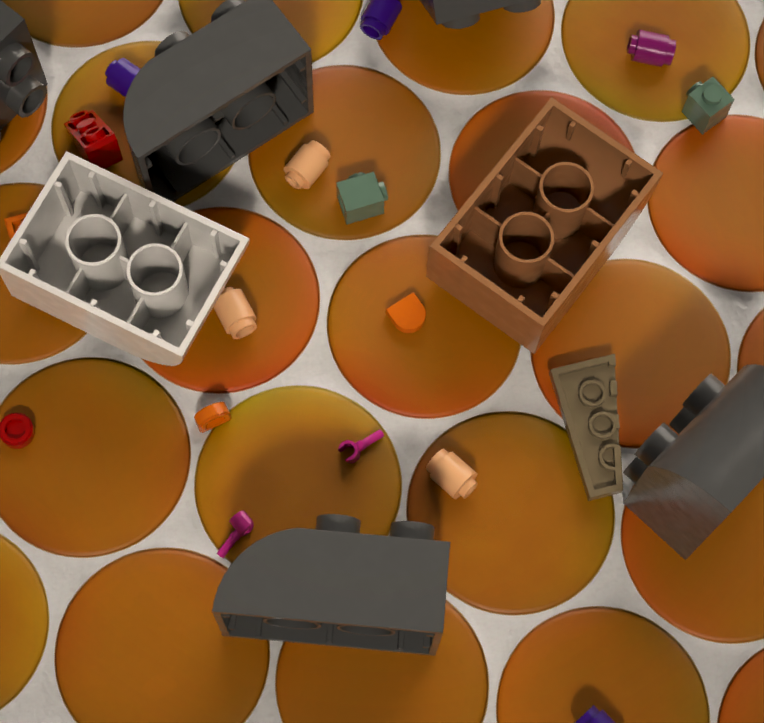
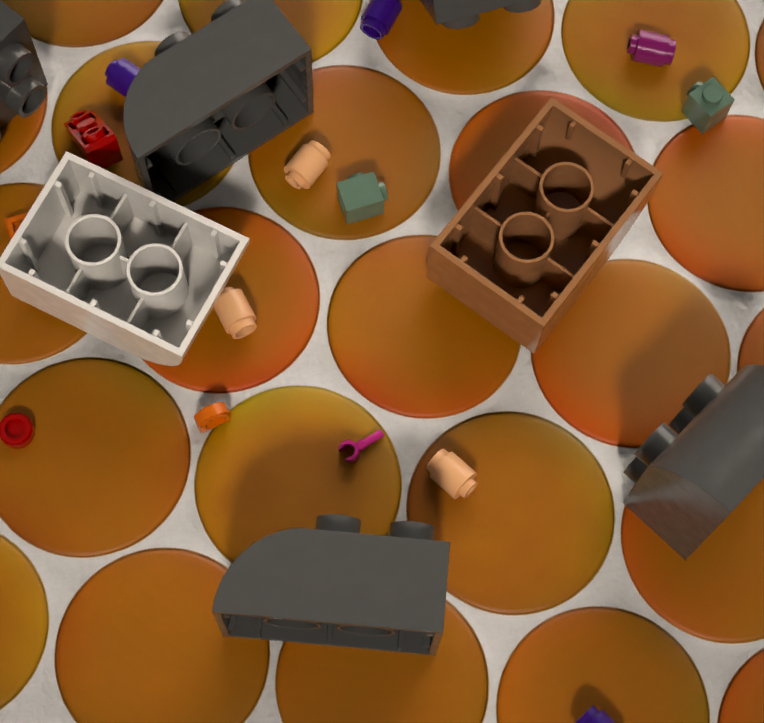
(243, 525): dark pink hand -> none
(407, 314): orange tile -> none
(591, 418): dark tan wing -> none

